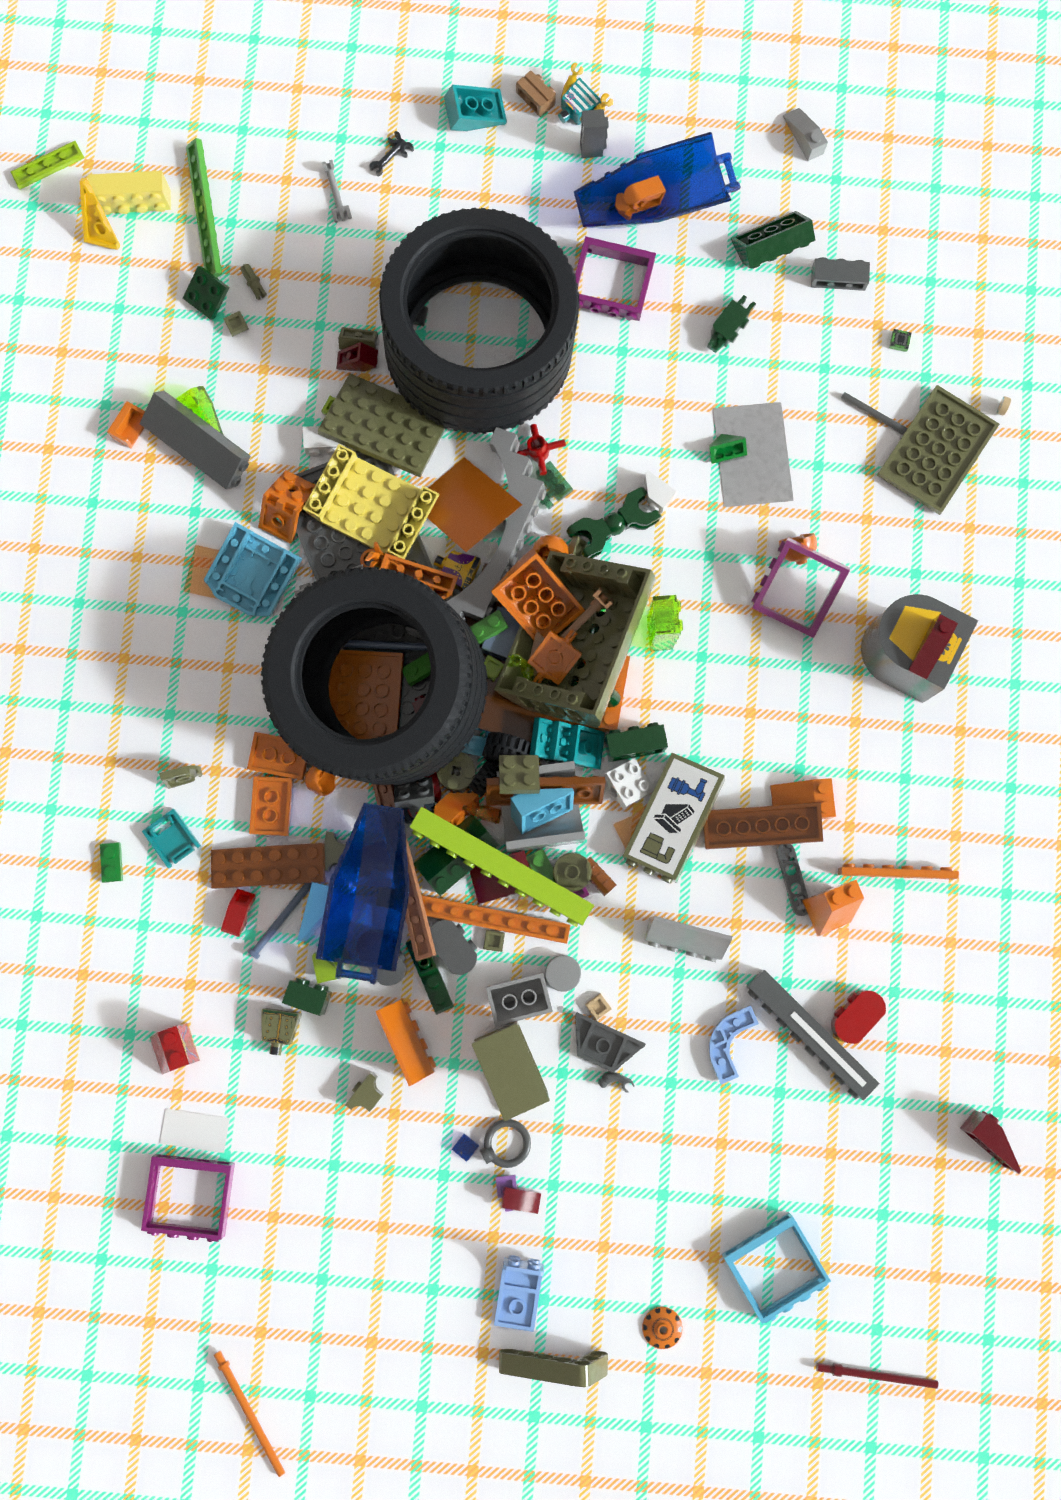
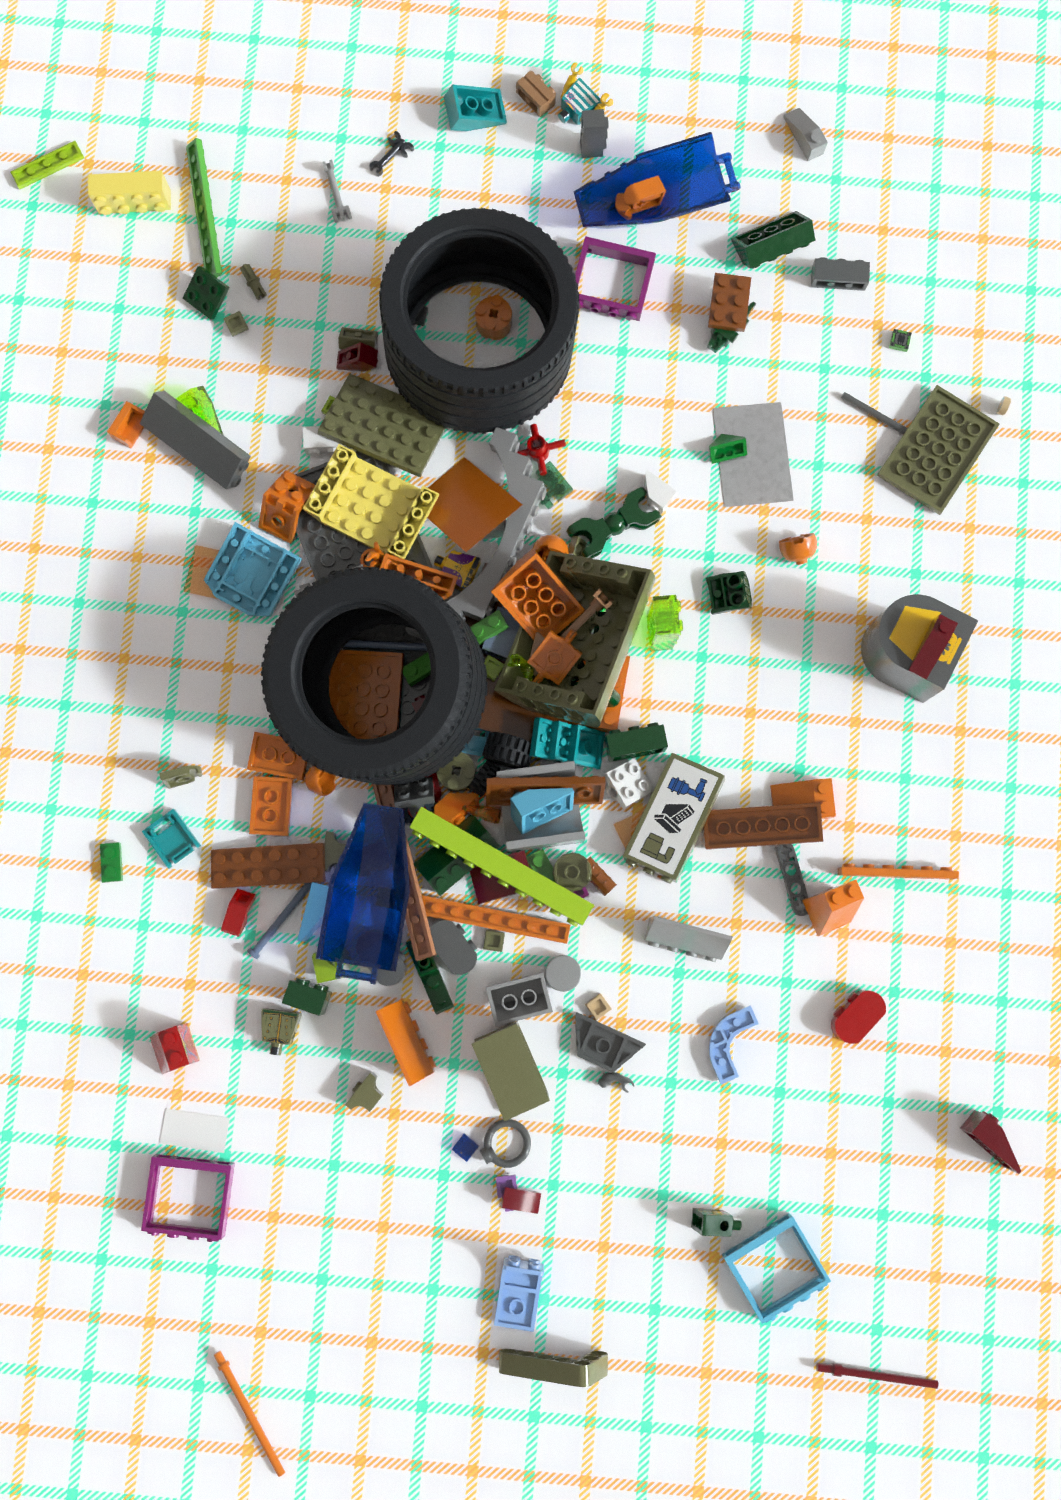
(95, 223): yellow wing -> none
(493, 317): none -> orange brick
(519, 774): olive plate -> none
(655, 1320): orange dish -> none
(714, 1222): none -> torso
(729, 302): none -> dark orange plate
(729, 592): none -> dark green slope
(812, 1035): dark grey brick -> none
(828, 601): magenta window -> none

